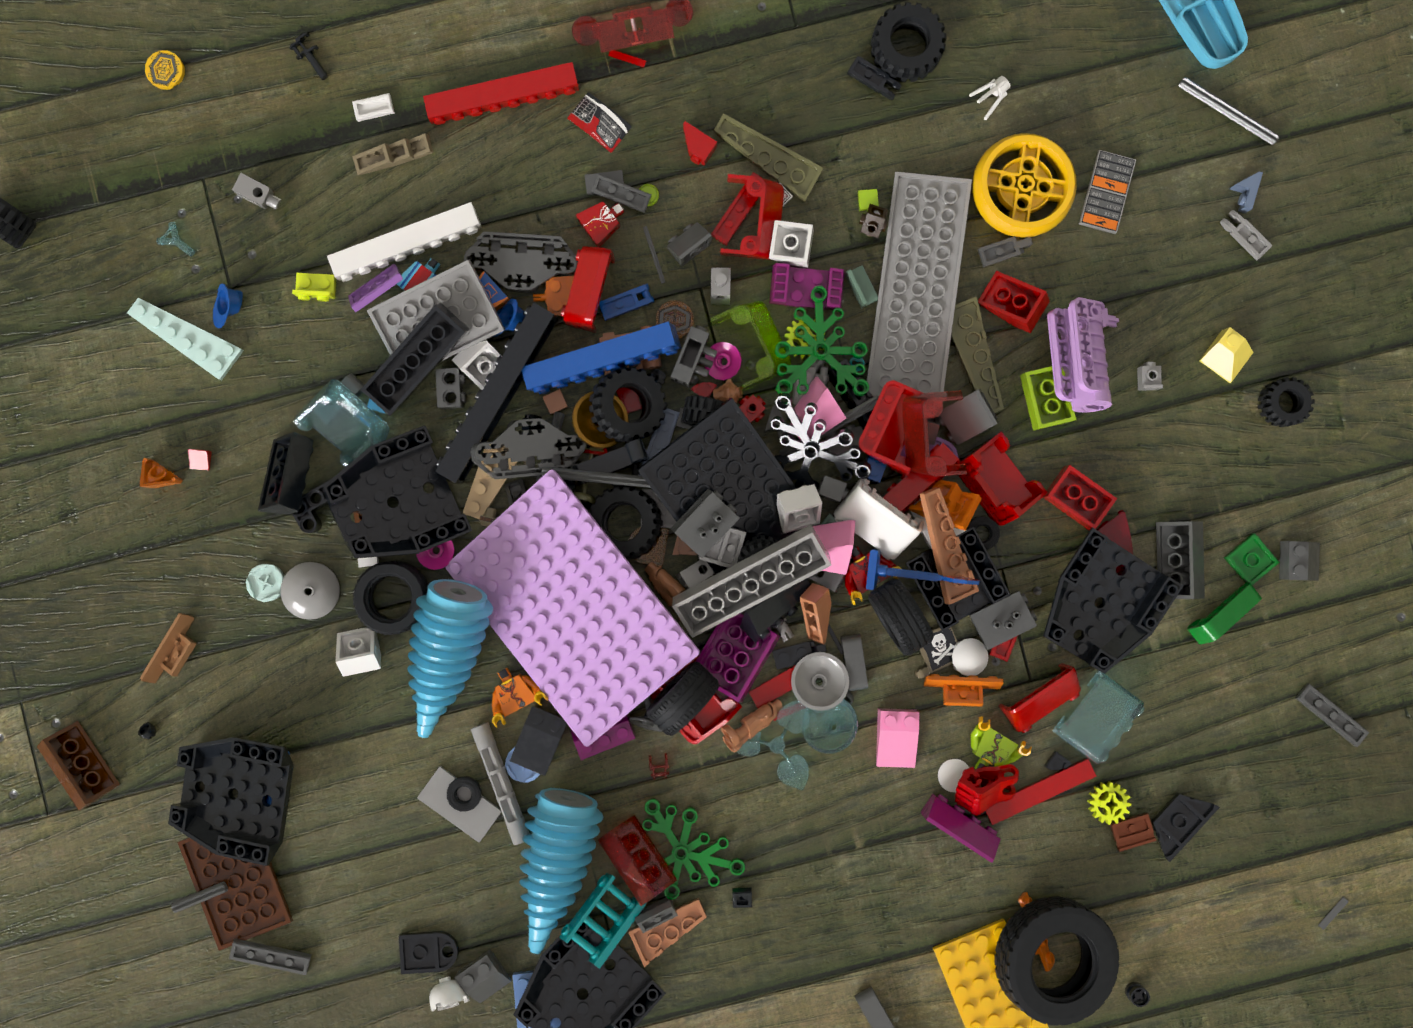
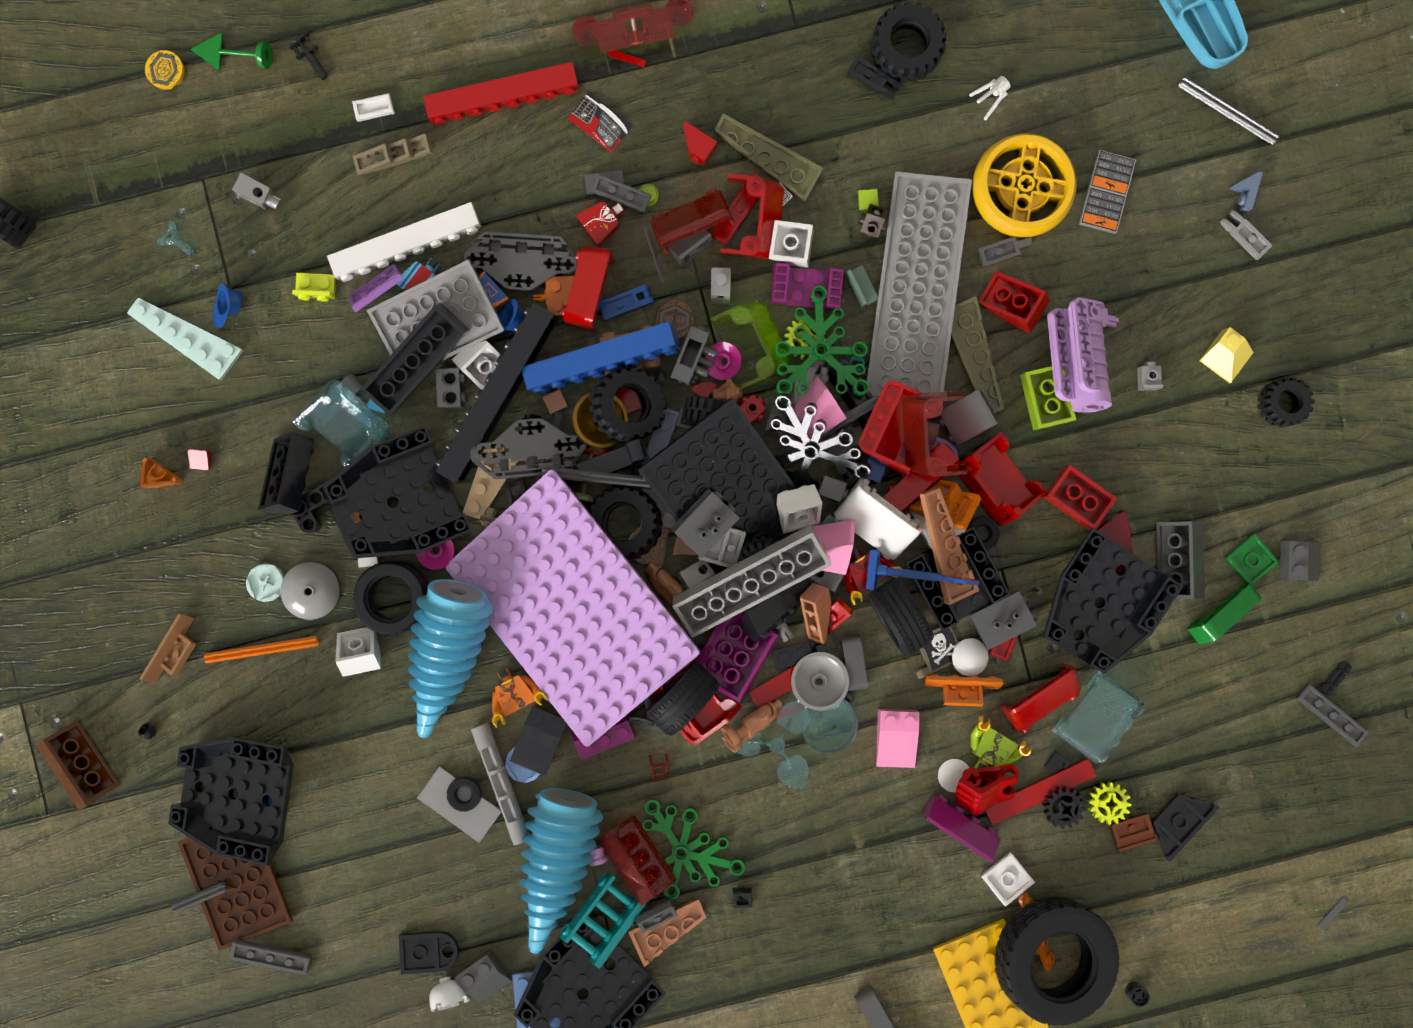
(212, 50): none -> green piece
(261, 649): none -> orange axle
(598, 856): none -> lavender wheel
(690, 218): none -> clear red windscreen
(839, 612): none -> red slope
(1007, 878): none -> white tile
(1072, 803): none -> black gear
(1336, 678): none -> black axle

